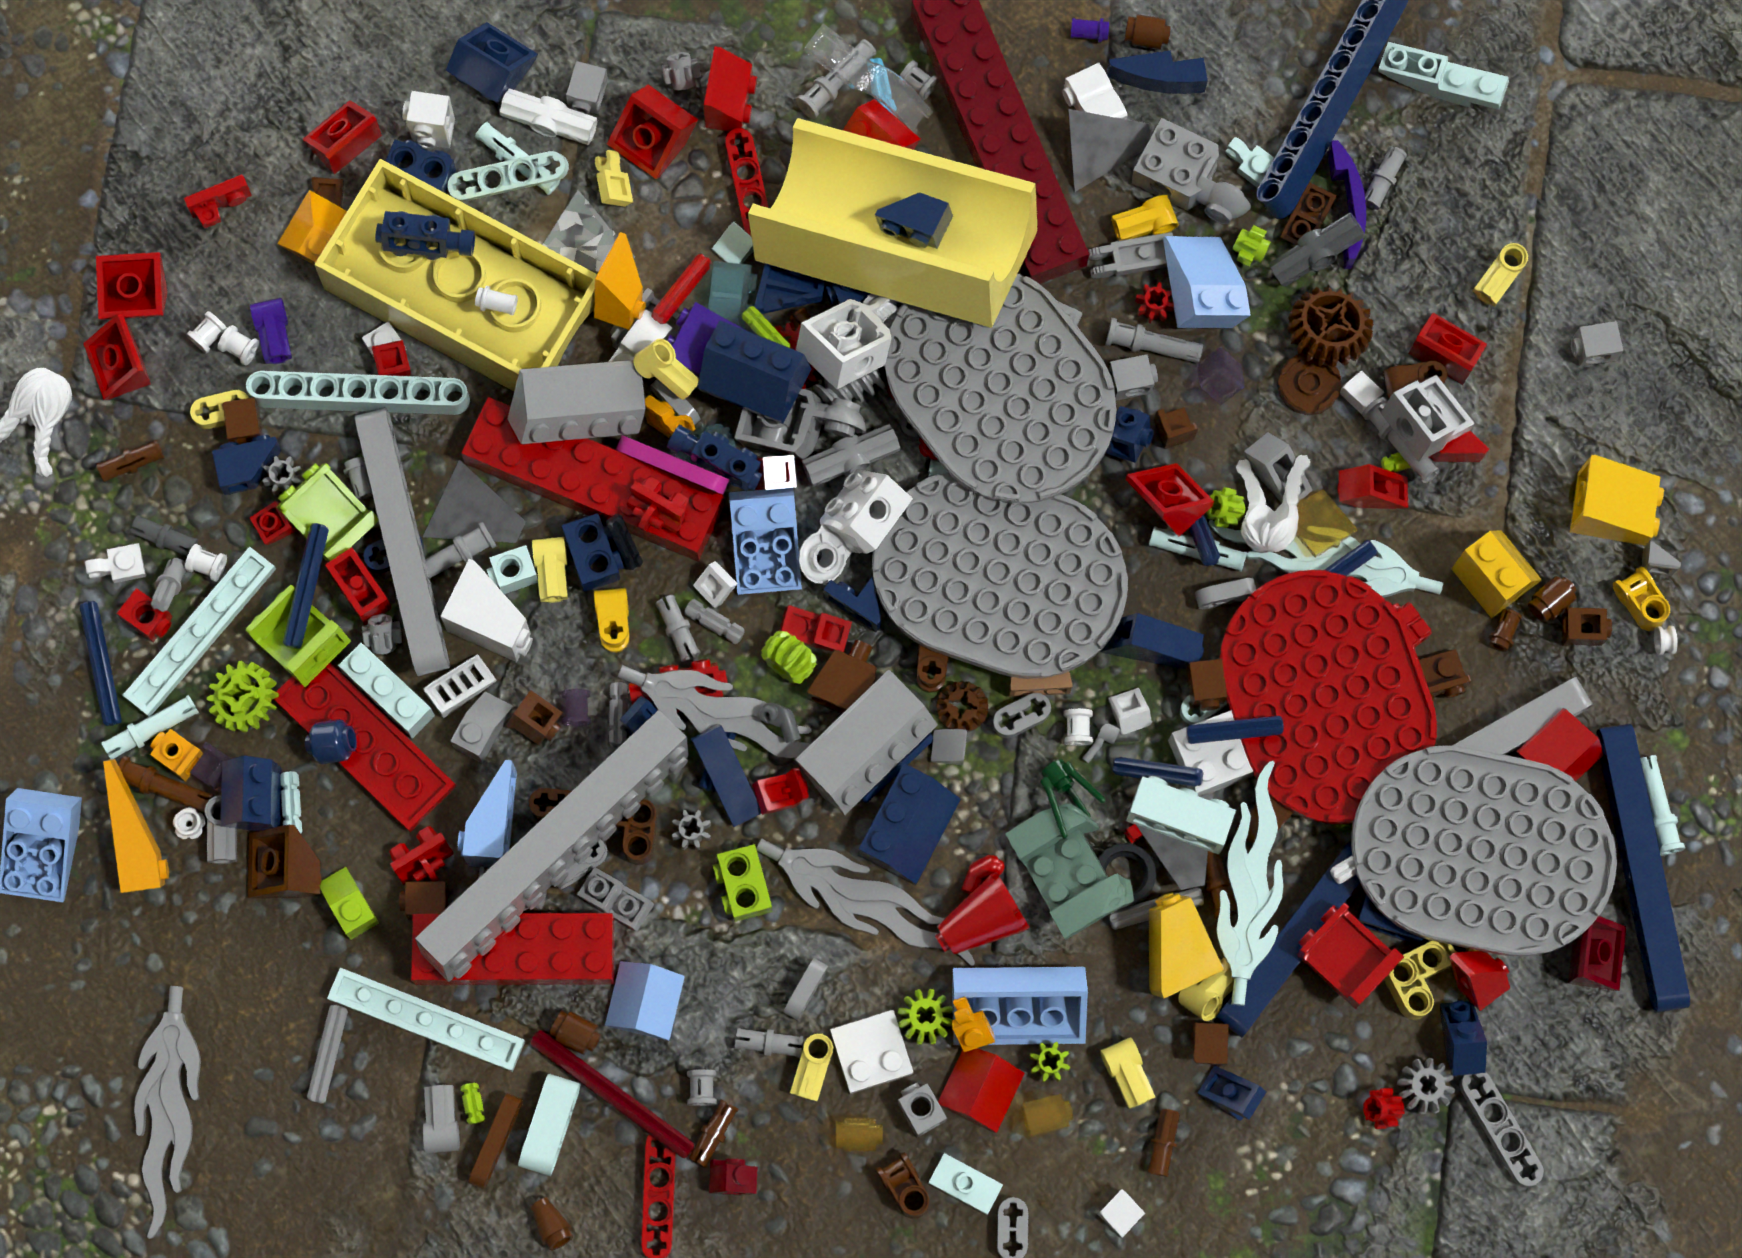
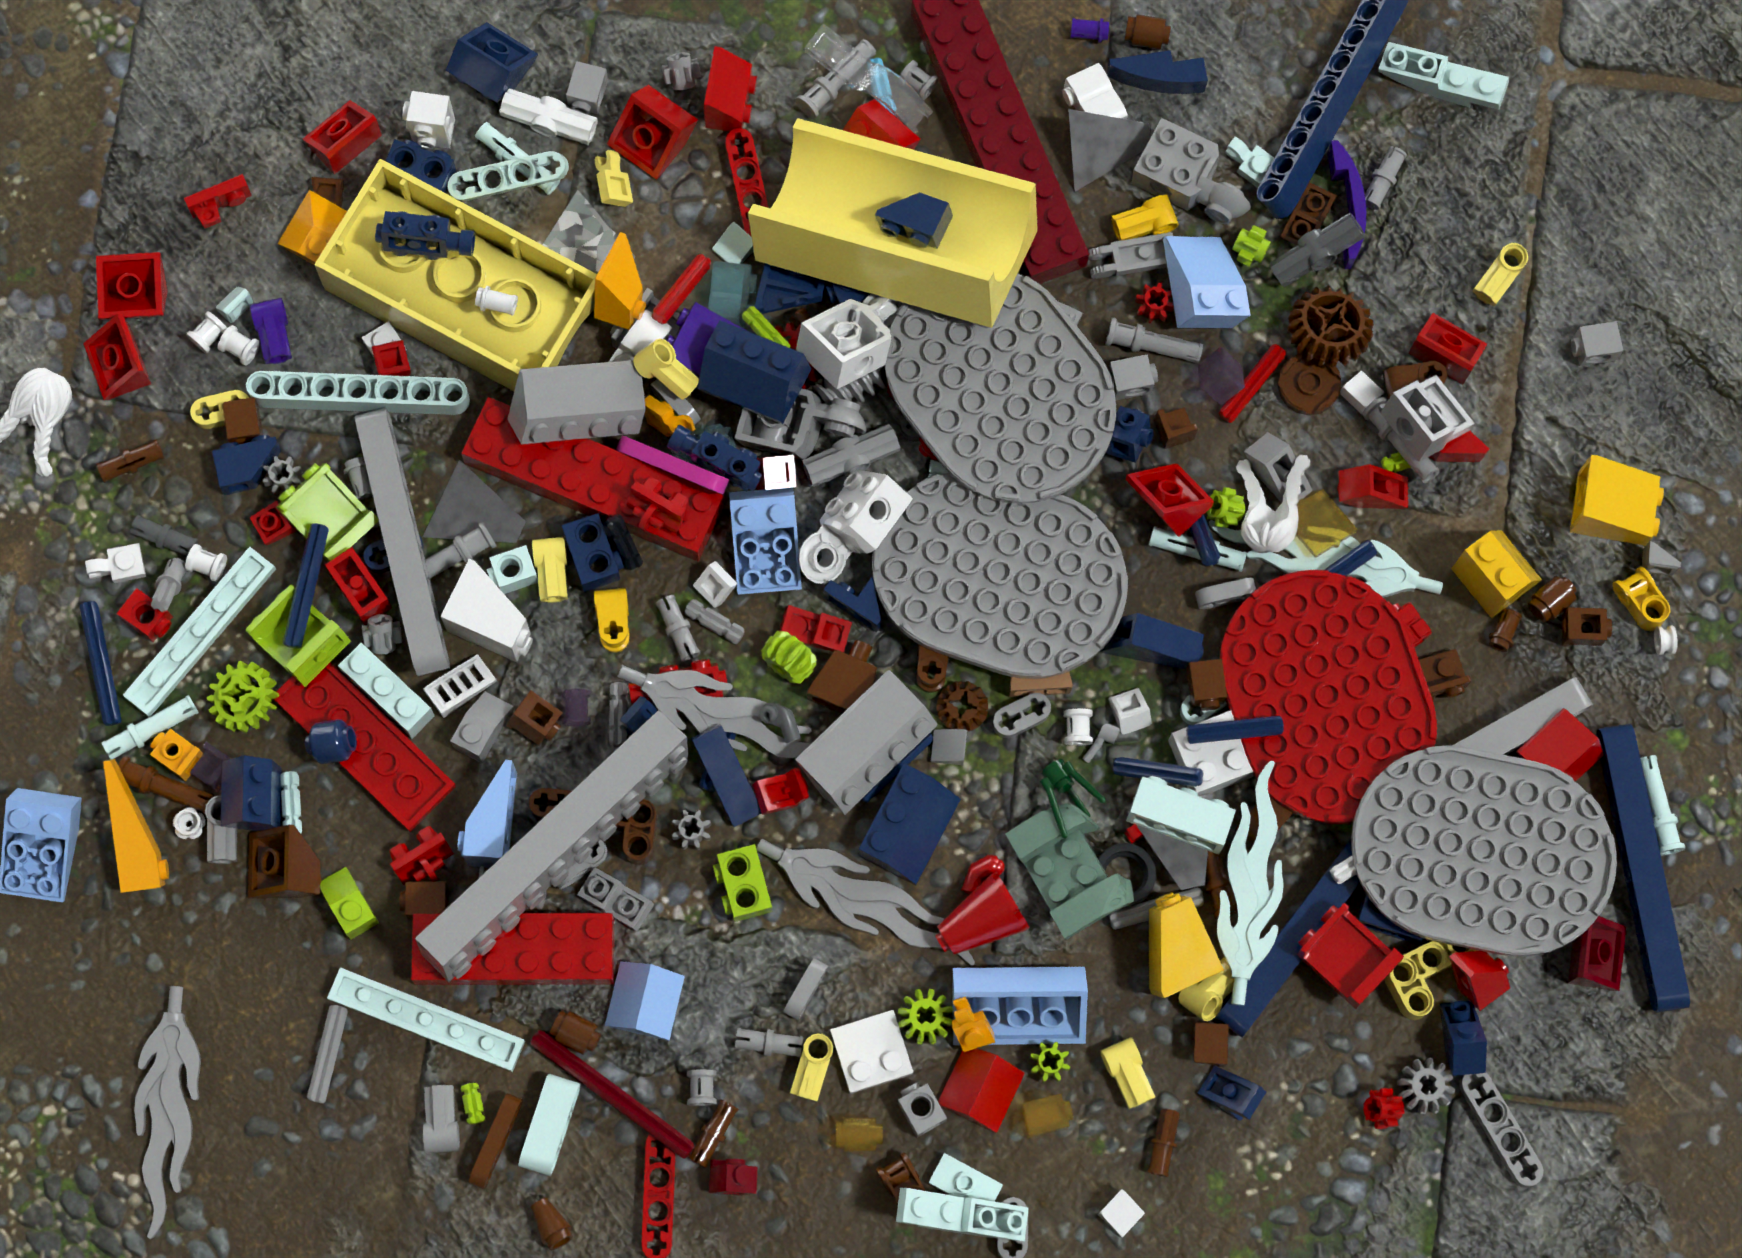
(234, 304): none -> light aqua slope
(962, 1214): none -> light aqua slope
(1253, 383): none -> red axle

